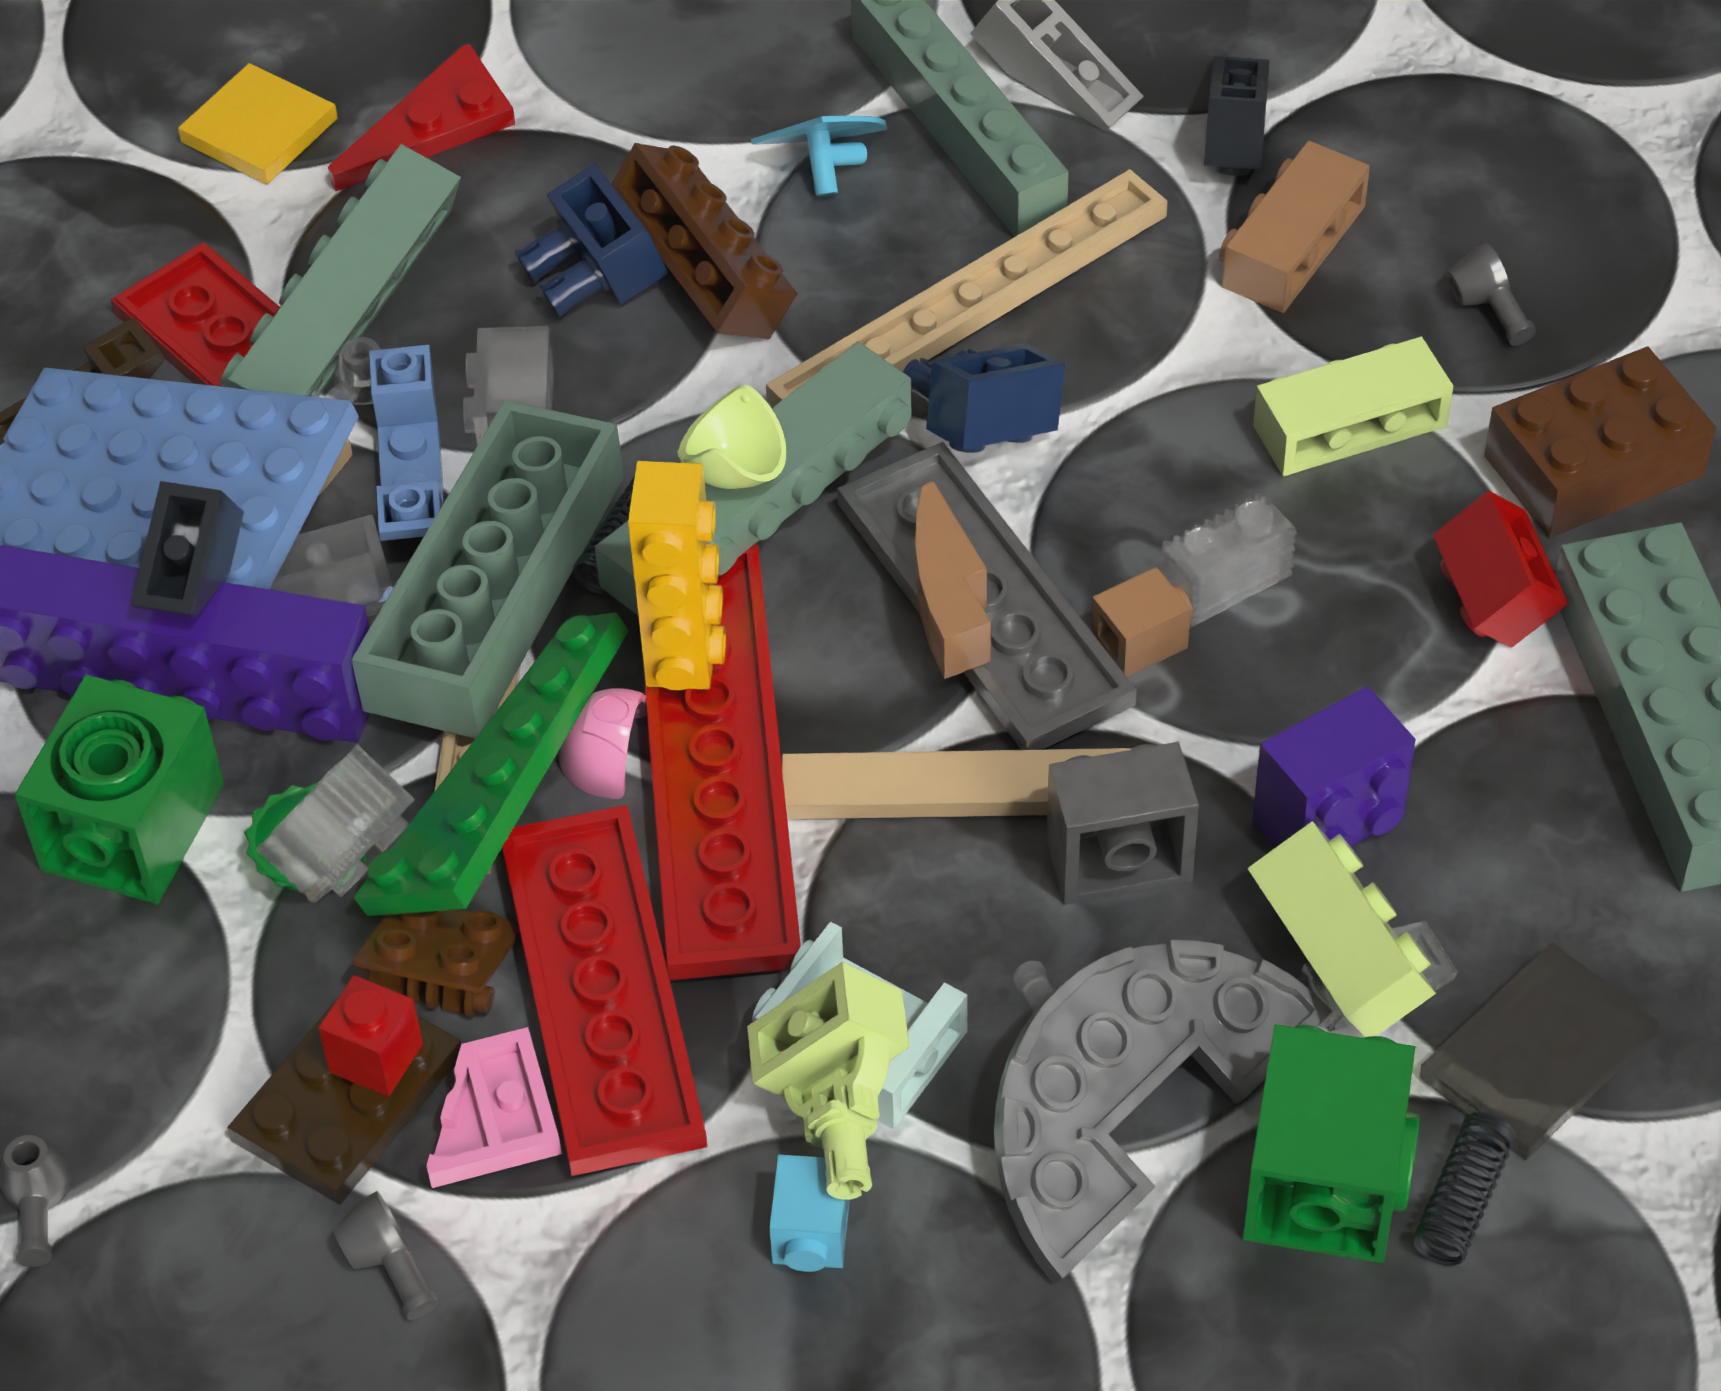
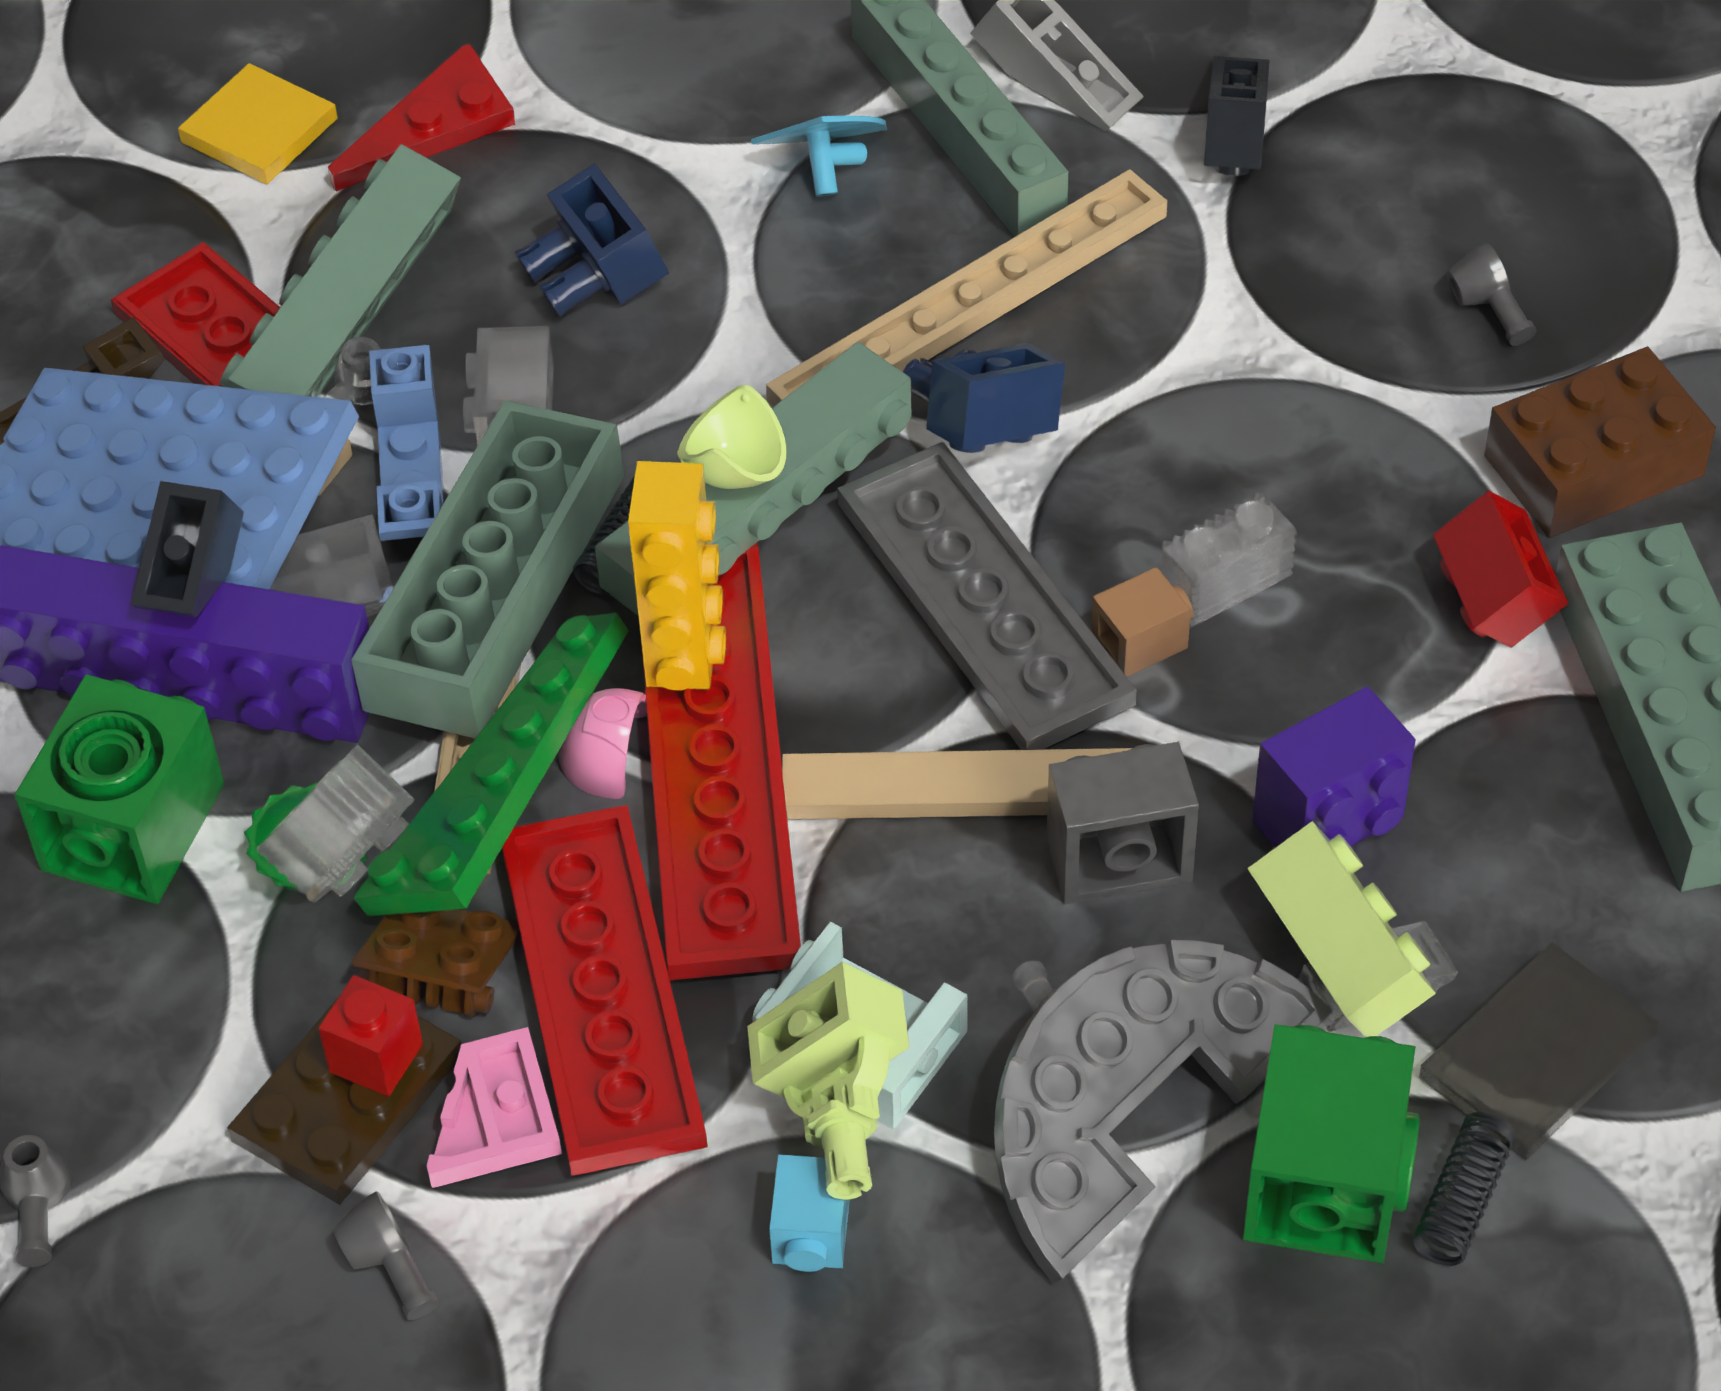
(704, 241): reddish brown brick -> none
(950, 587): medium nougat slope -> none
(1294, 226): medium nougat brick -> none
(1352, 406): yellowish green brick -> none

